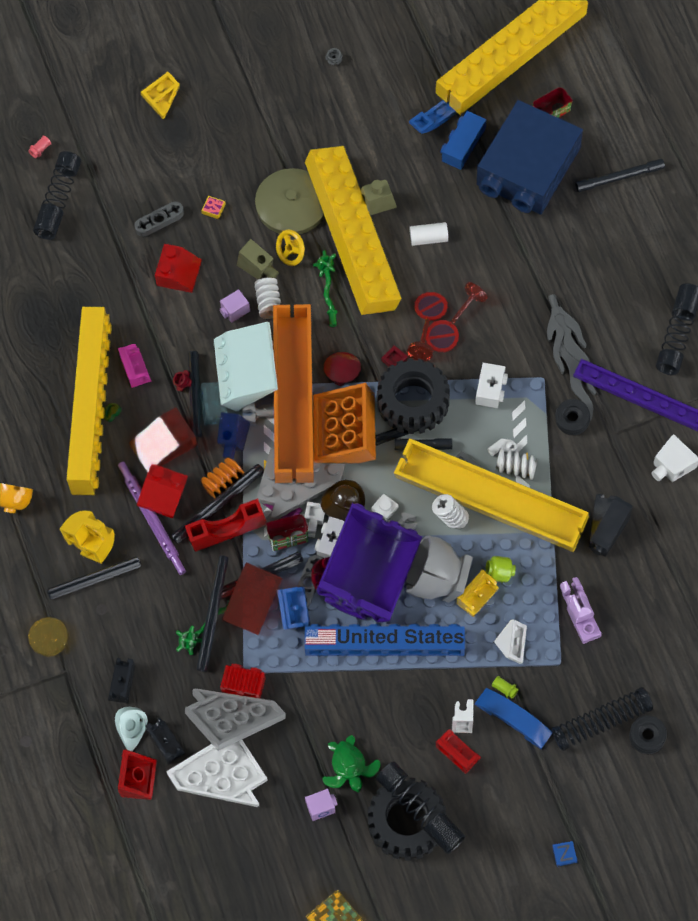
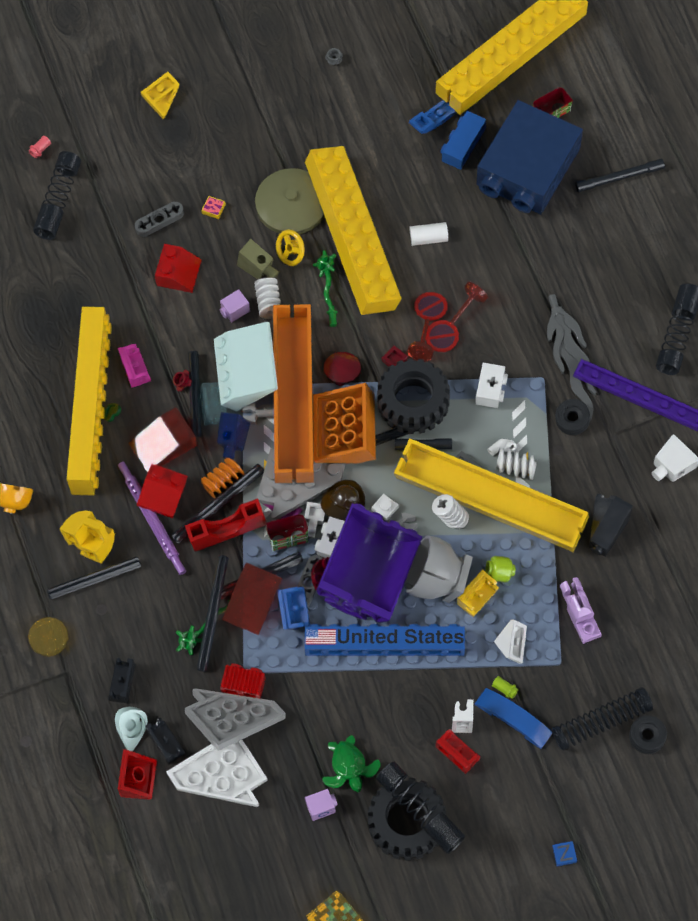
(378, 197): olive torso -> none

